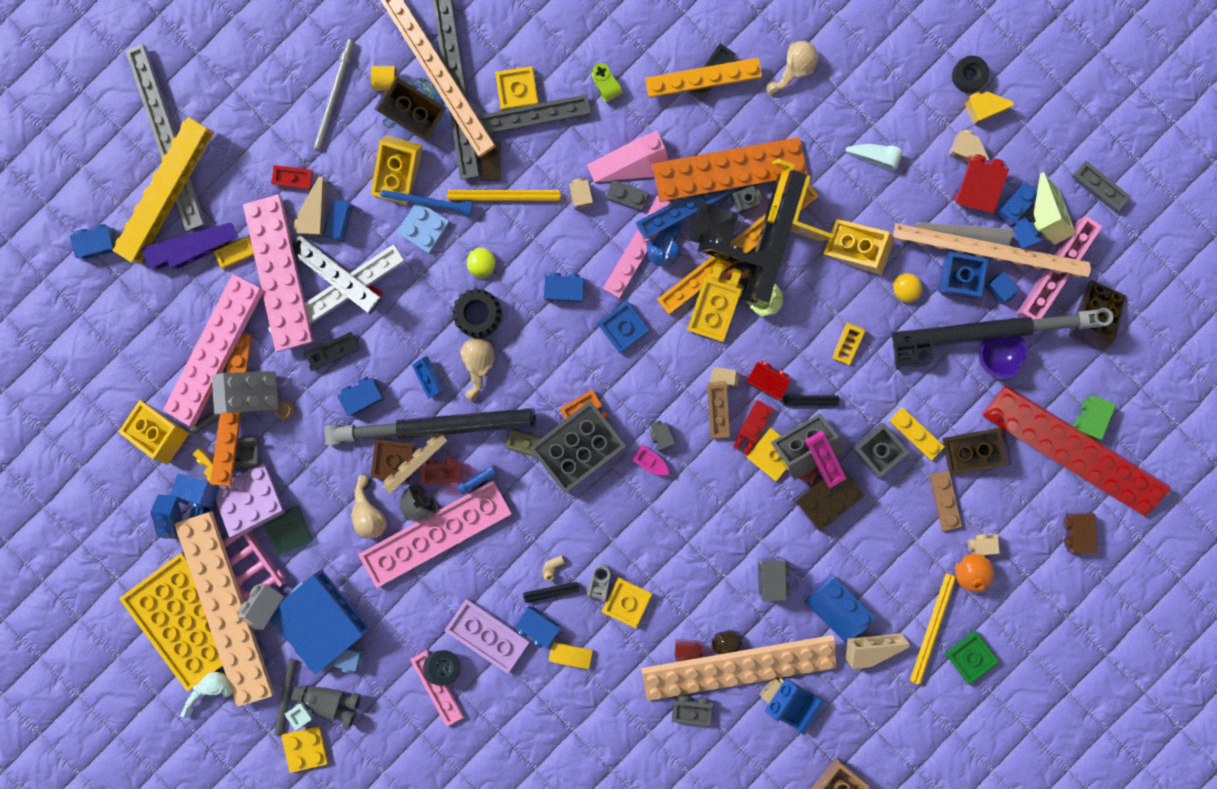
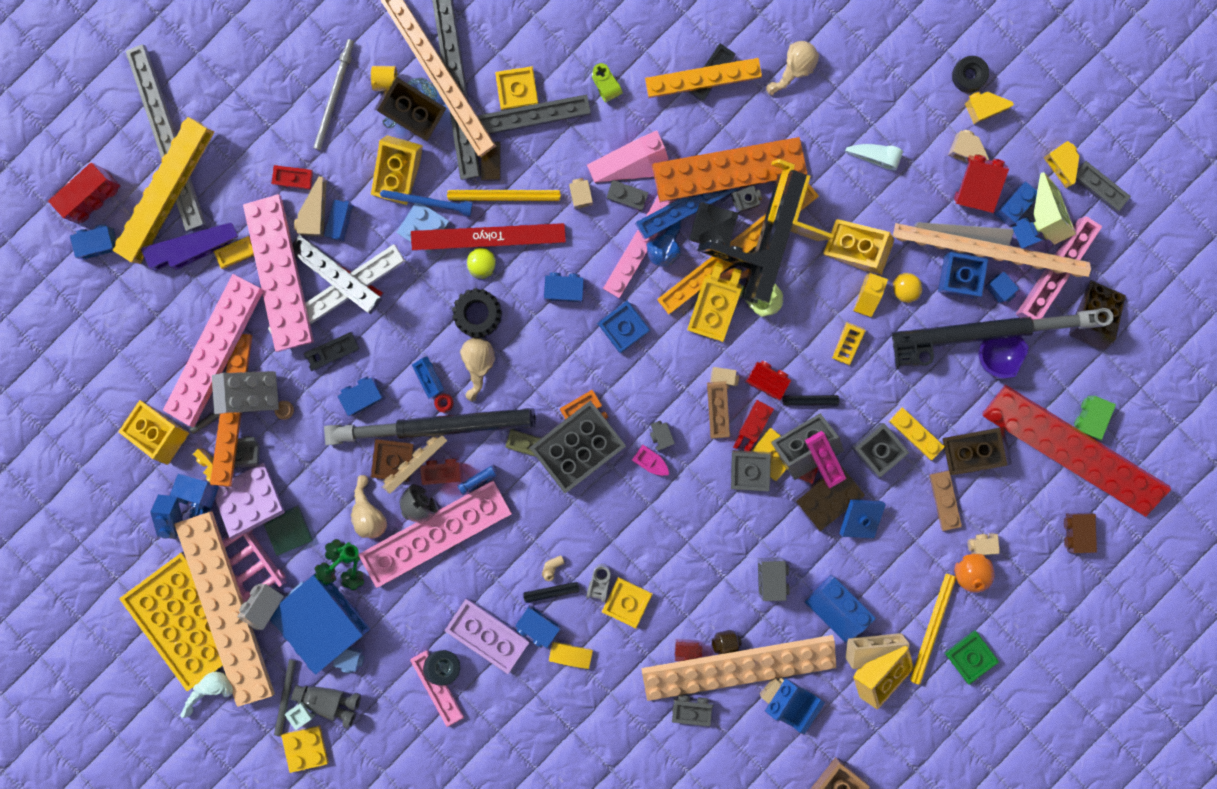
(84, 193): none -> red brick
(338, 553): none -> dark green plant
(439, 407): none -> red plate
(488, 236): none -> red tile
(750, 470): none -> dark grey plate
(862, 518): none -> blue plate
(870, 294): none -> yellow slope
(883, 676): none -> yellow slope
(1064, 163): none -> yellow slope

